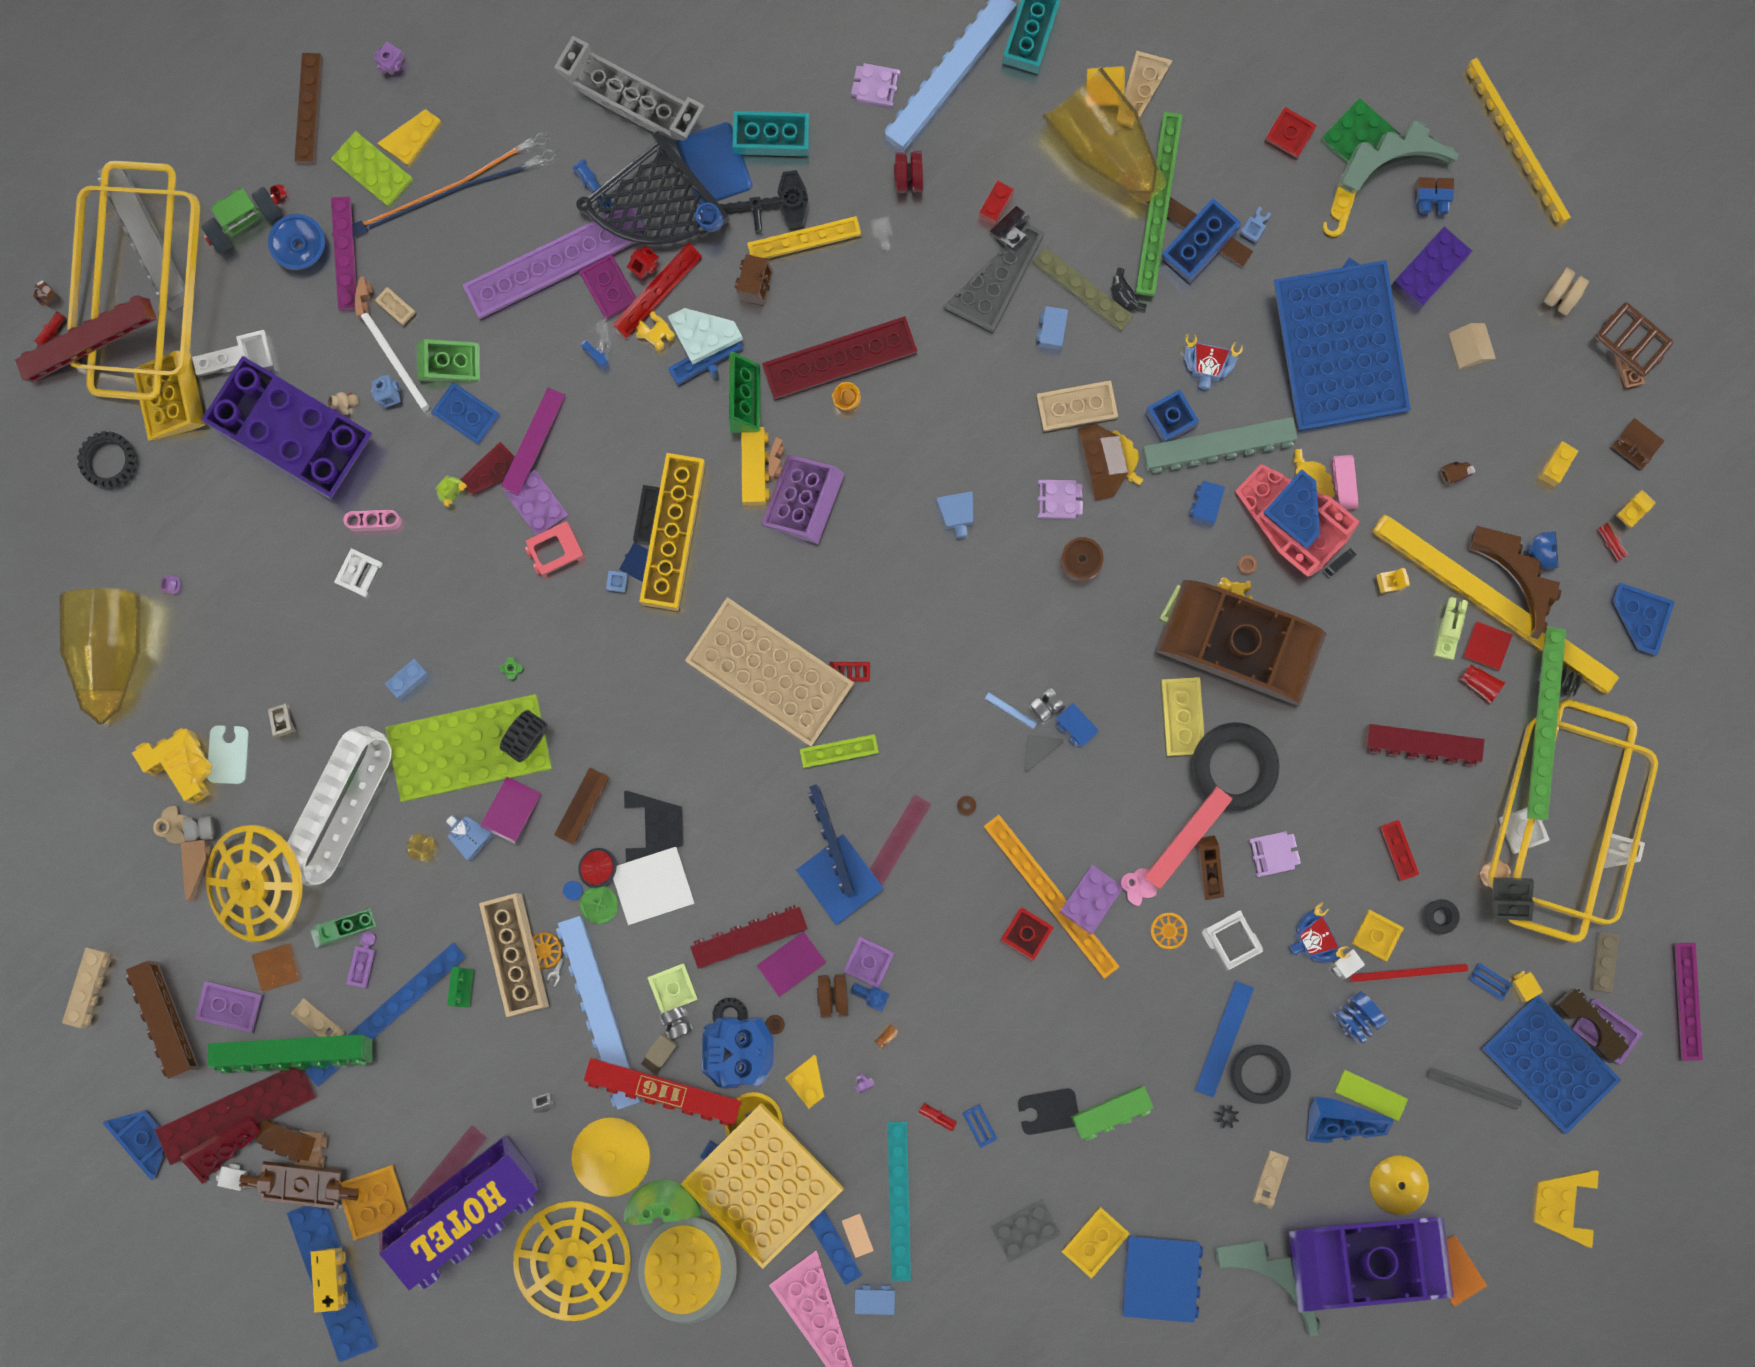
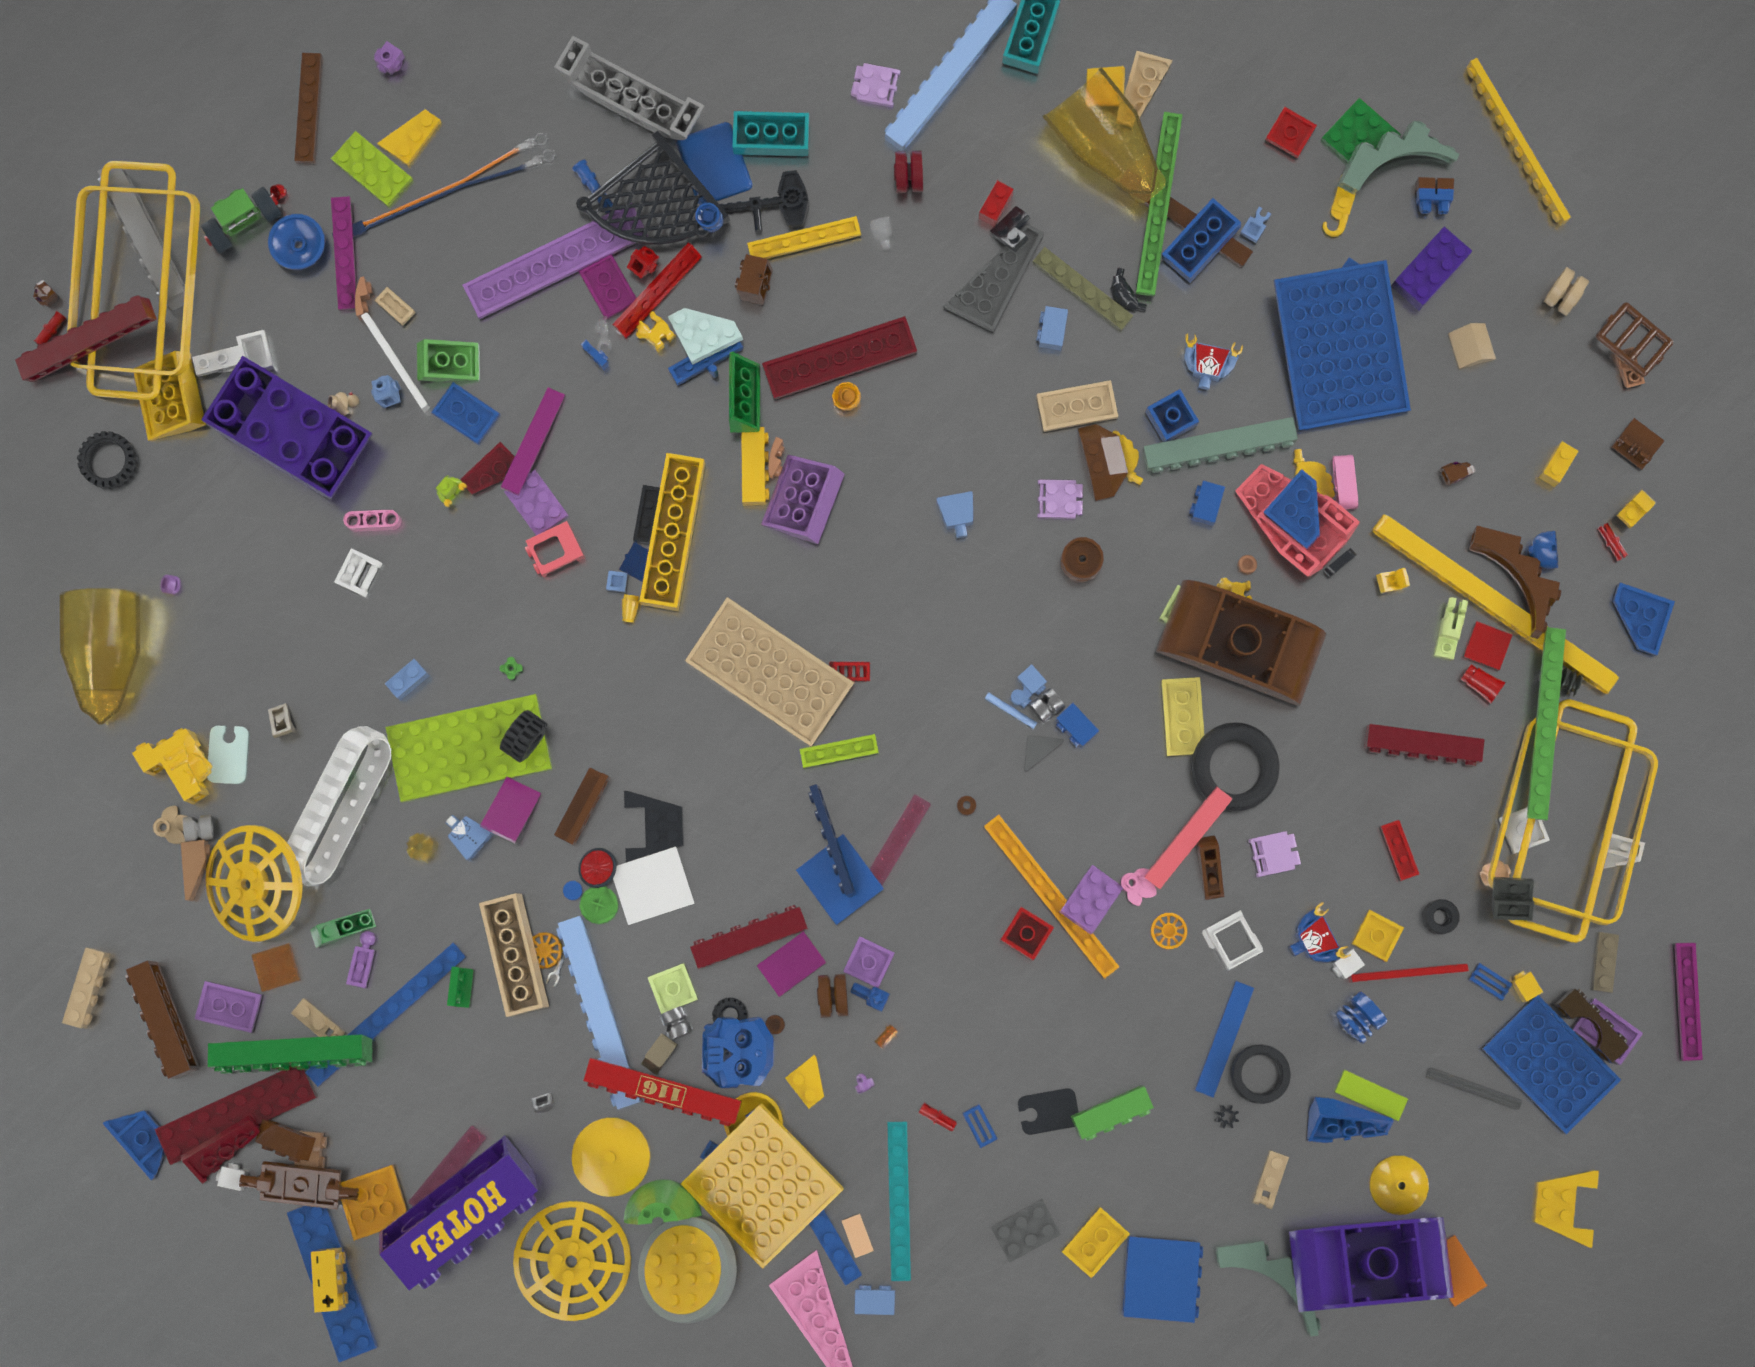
(629, 607): none -> yellow cone
(1032, 683): none -> medium blue brick

